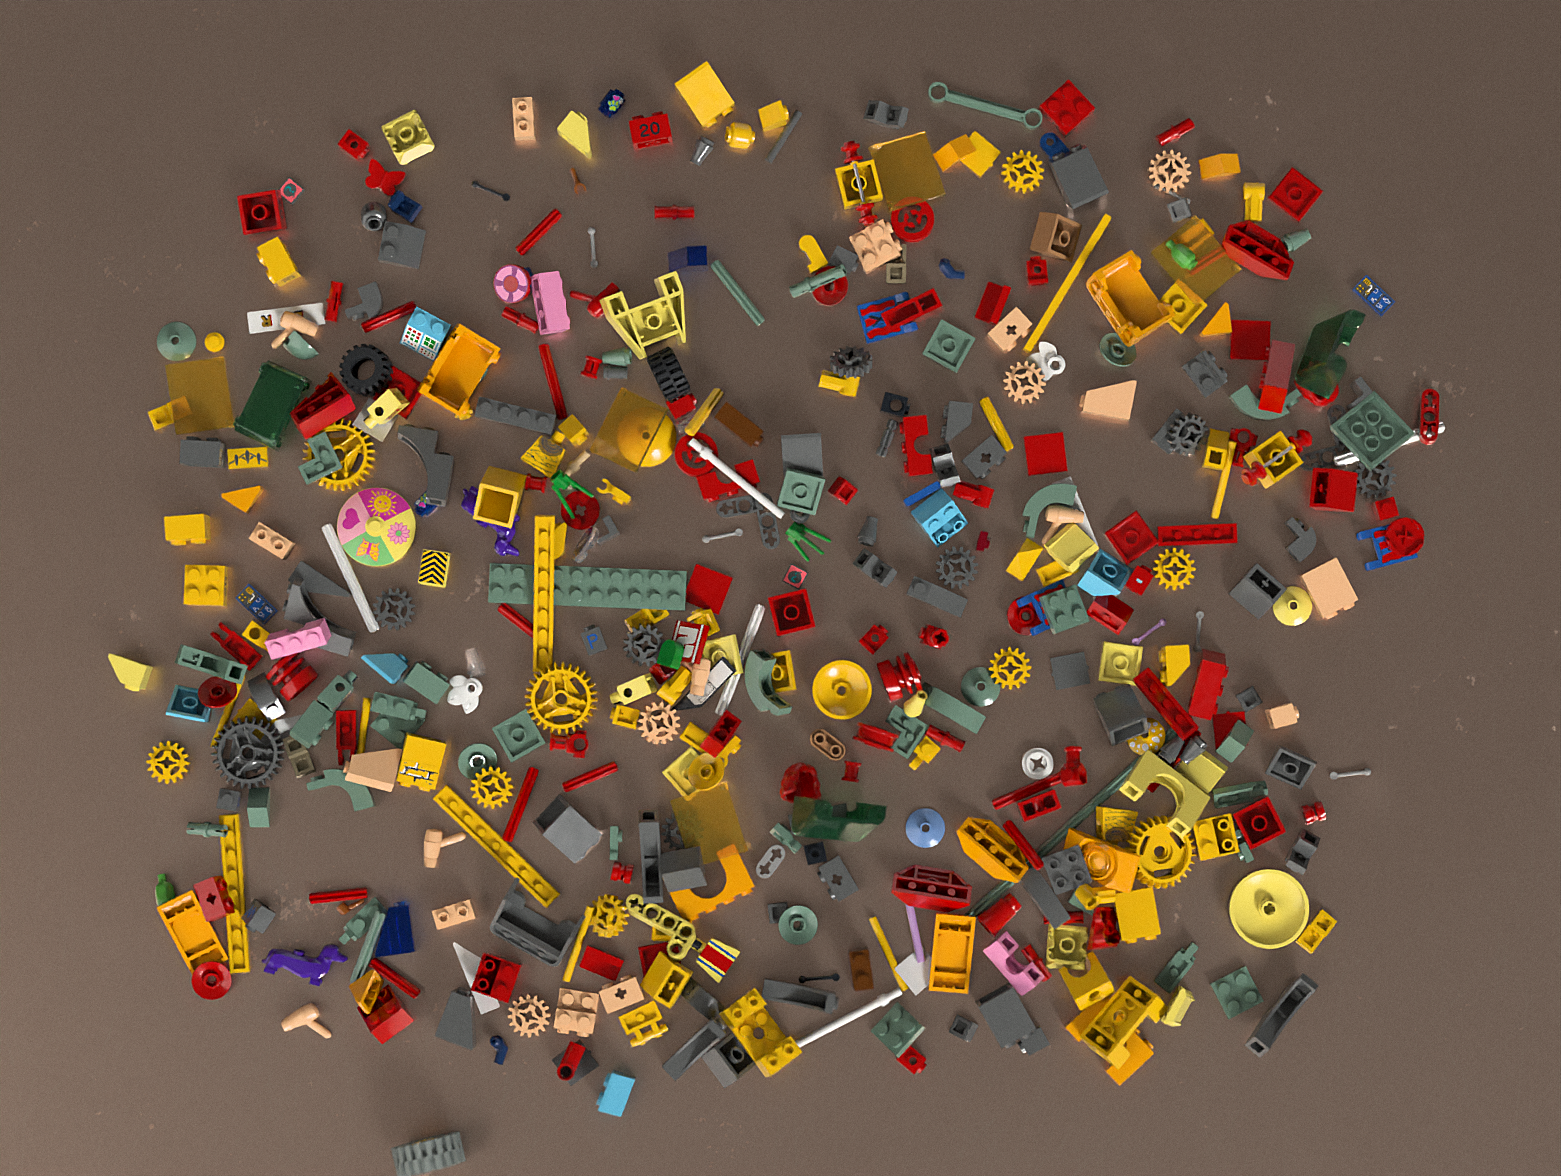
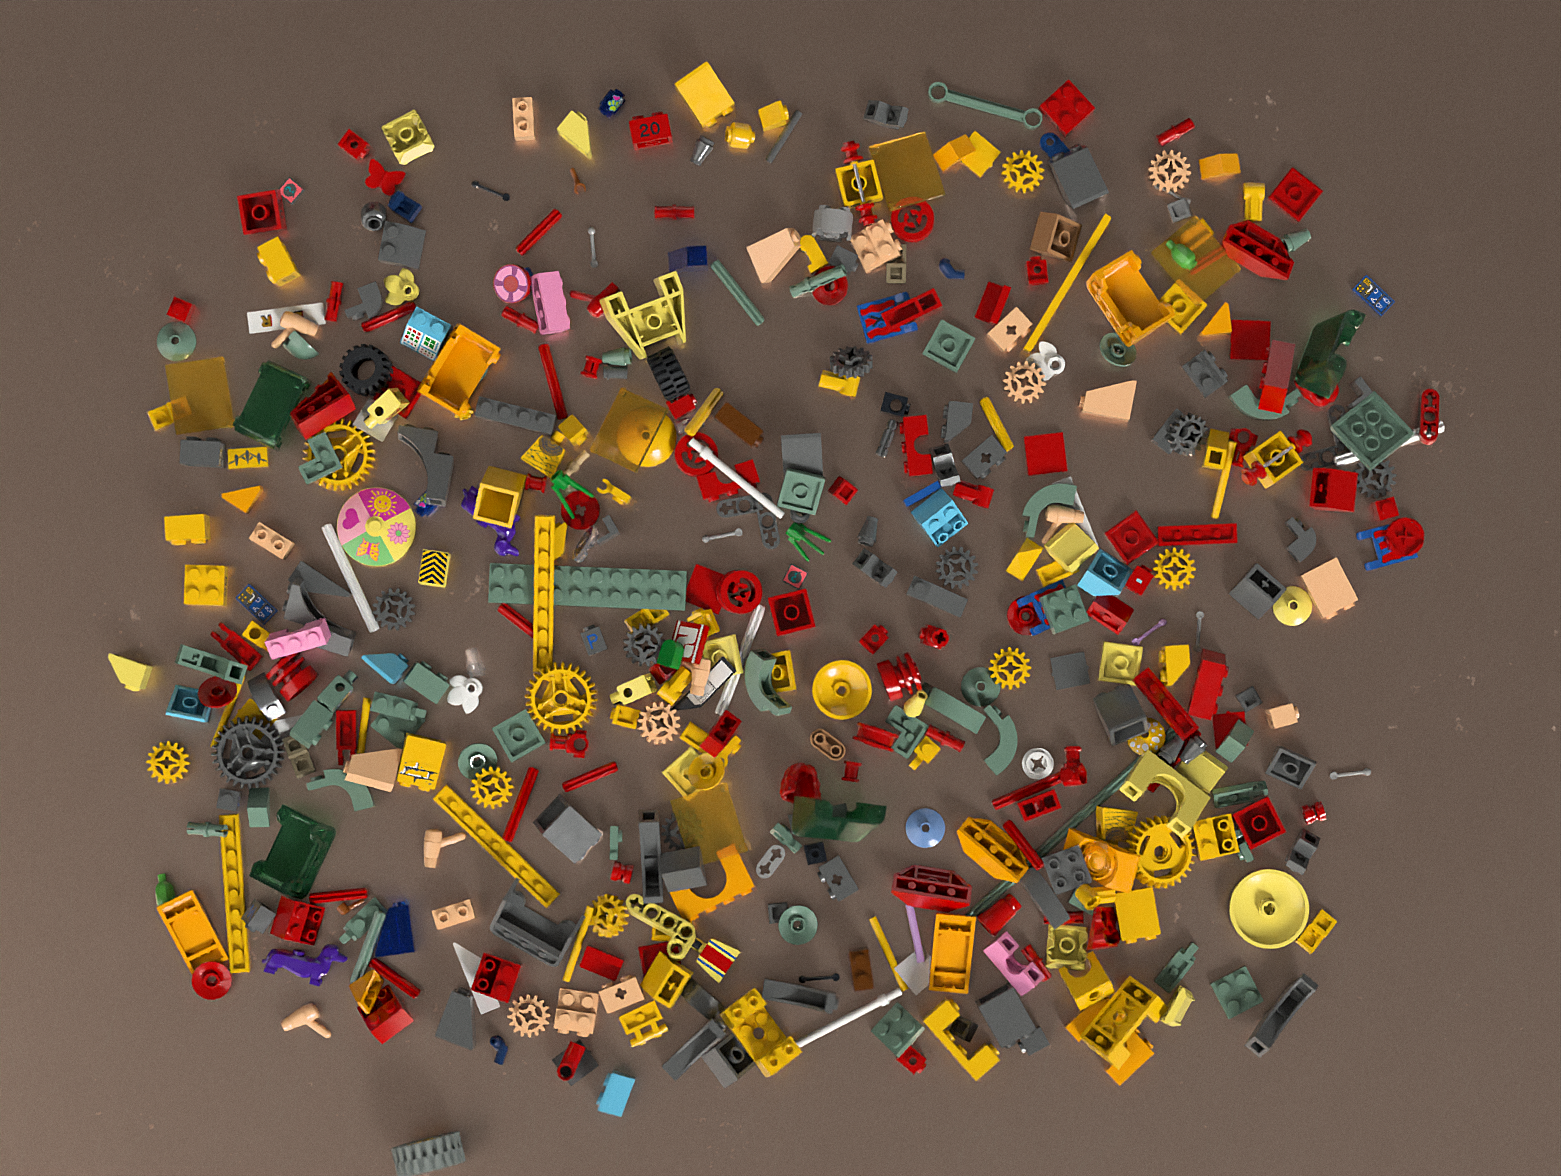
(181, 310): none -> red brick
(214, 342): yellow plate -> none
(214, 908): red brick -> none
(295, 853): none -> clear green windscreen
(297, 920): none -> red slope
(398, 286): none -> light yellow plate
(744, 605): none -> red wheel
(773, 253): none -> light nougat slope
(832, 223): none -> light grey brick
(976, 1063): none -> yellow plate
(983, 541): dark red plate -> none
(1007, 744): none -> sand green arch

